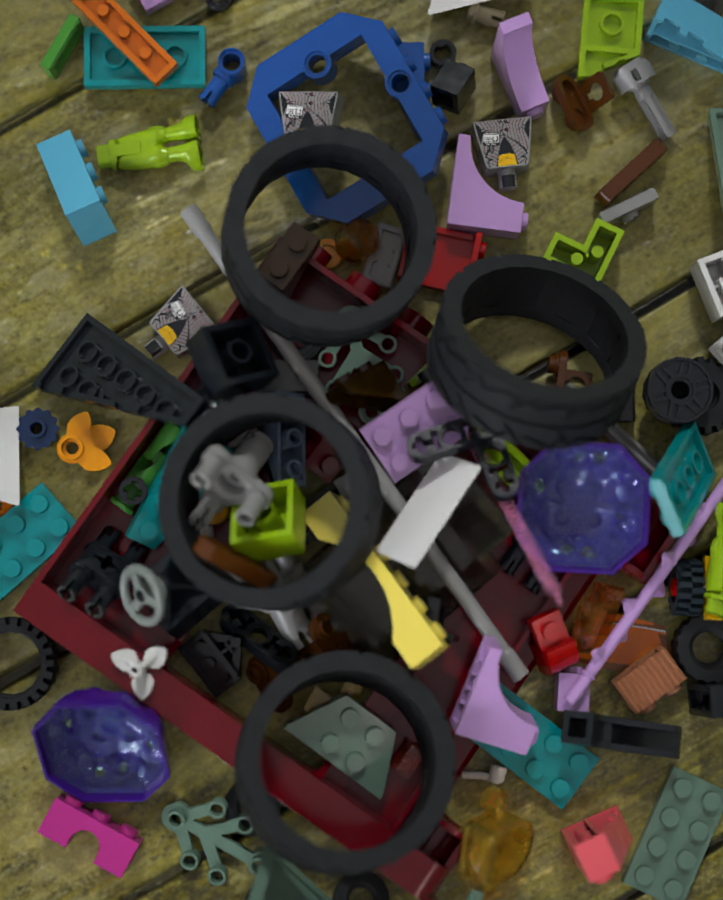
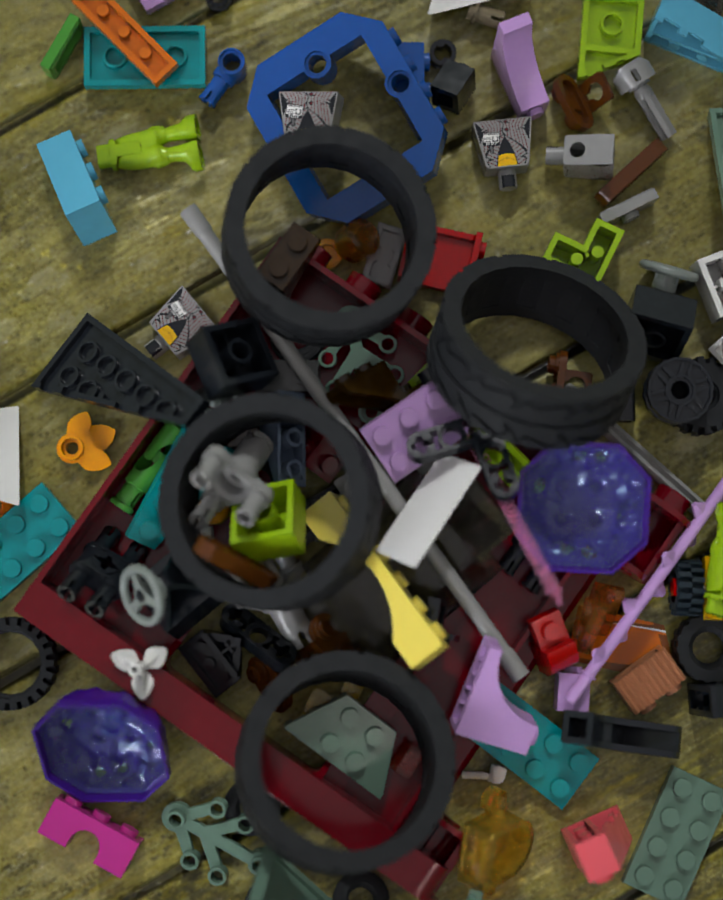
(27, 426): dark blue piece -> none
(124, 494): black bush -> none
(476, 205): lavender arch -> none
(595, 154): none -> light grey torso
(663, 313): none -> black piece
(682, 479): teal plate -> none

